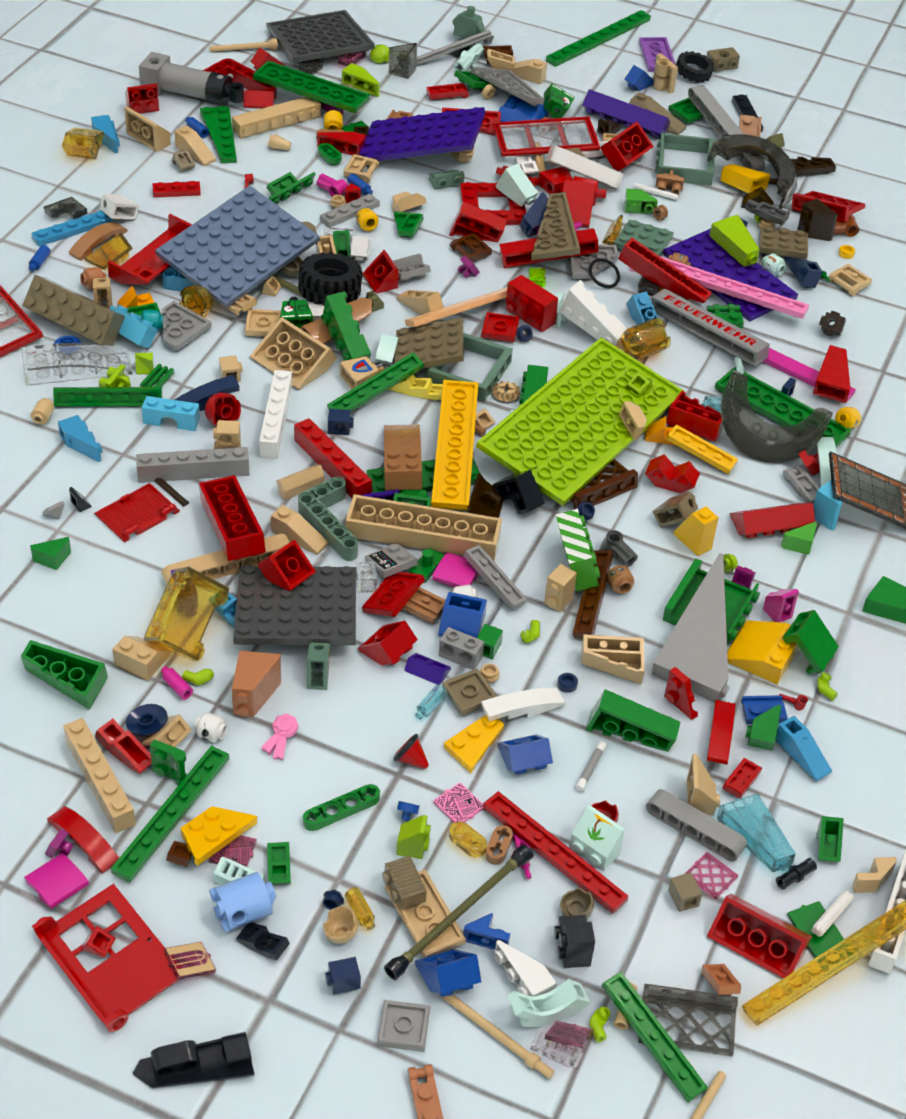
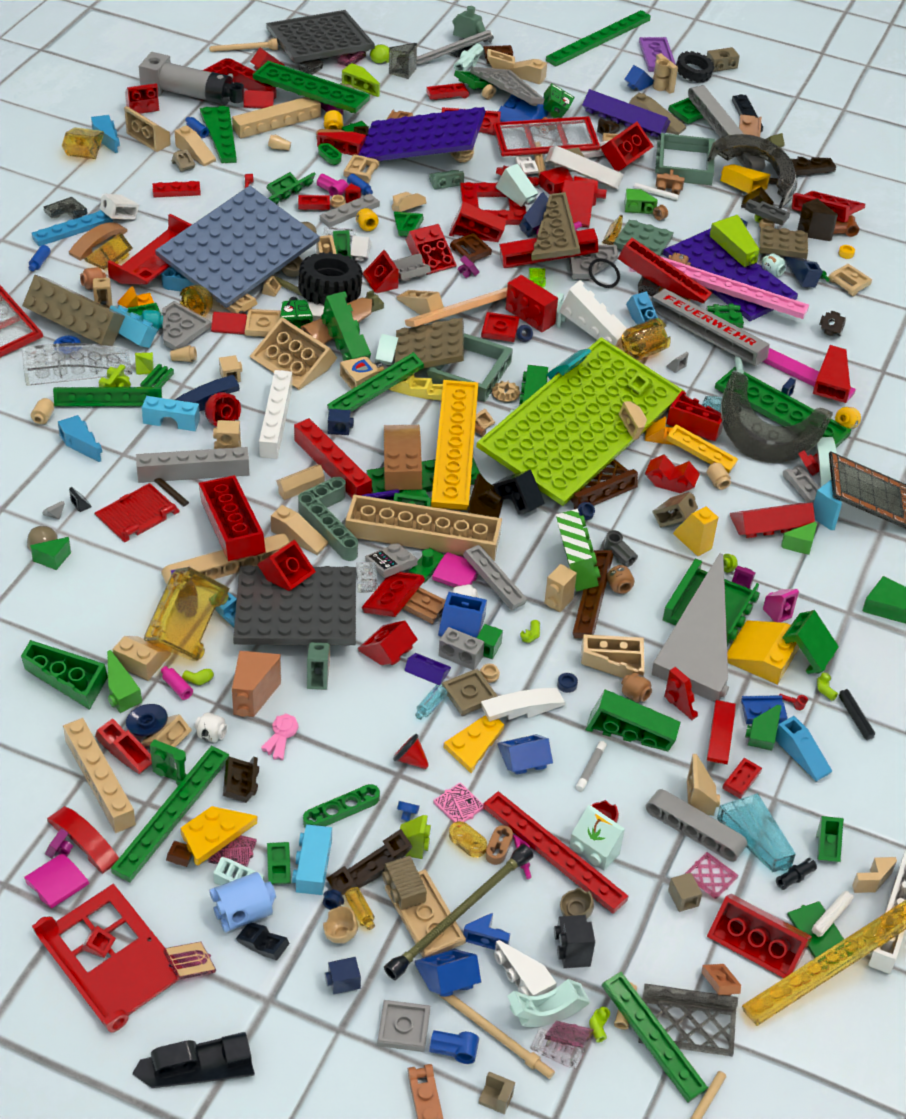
(40, 534): none -> dark tan hair
(122, 688): none -> bright green slope
(185, 354): none -> tan cone
(228, 322): none -> red slope
(240, 779): none -> dark brown bracket
(312, 859): none -> medium azure brick
(314, 202): none -> red plate
(372, 866): none -> dark brown slope
(432, 246): none -> red slope
(461, 1046): none -> blue piece
(497, 1093): none -> dark tan panel
(570, 363): none -> teal slope
(636, 687): none -> medium nougat head
(678, 363): none -> light grey slope
(718, 476): none -> tan brick
(857, 714): none -> black axle

